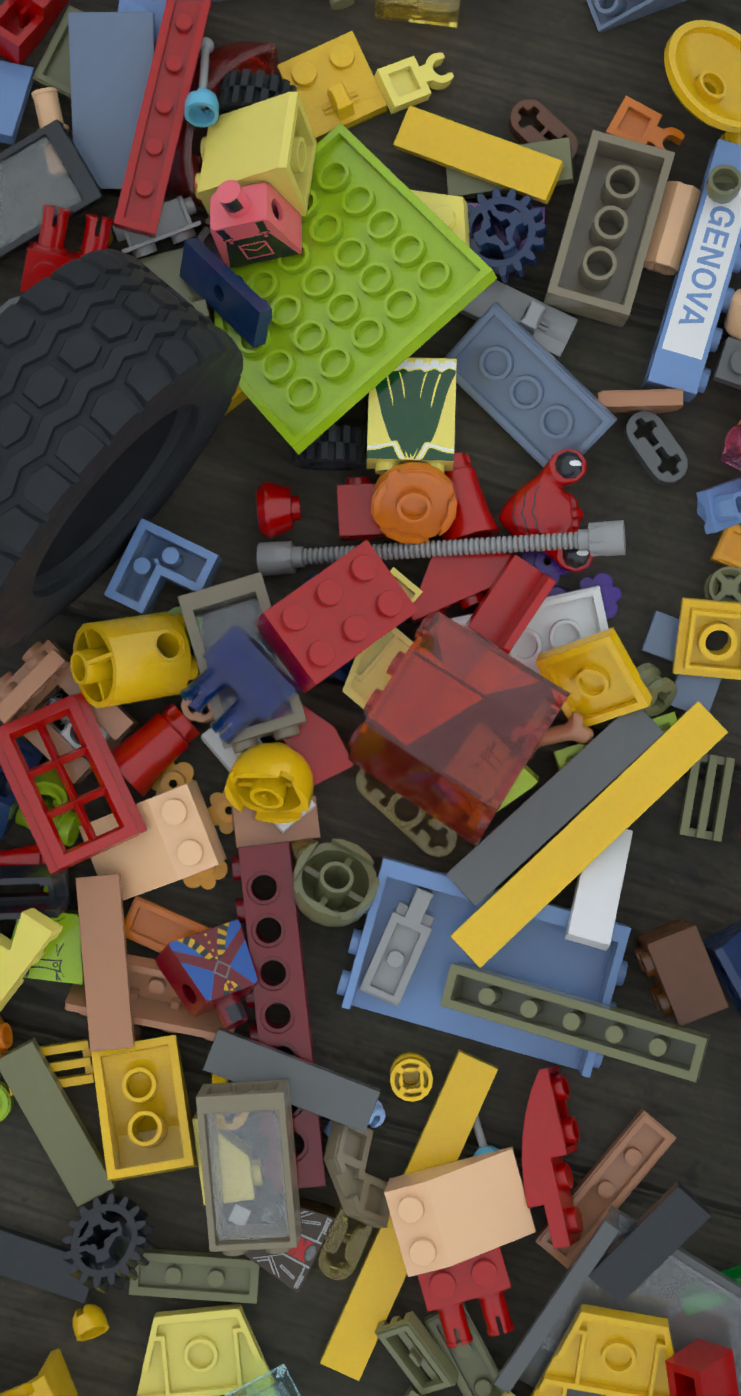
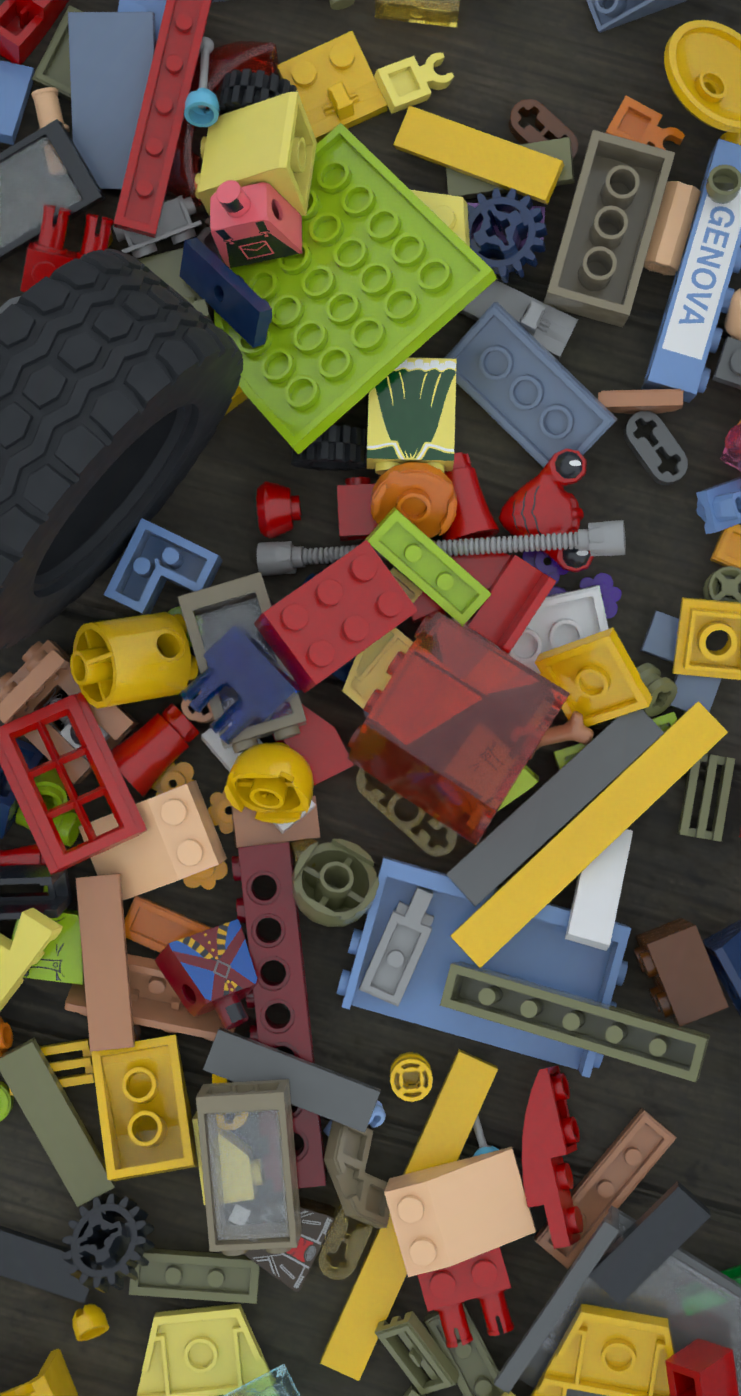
(428, 566): none -> lime plate

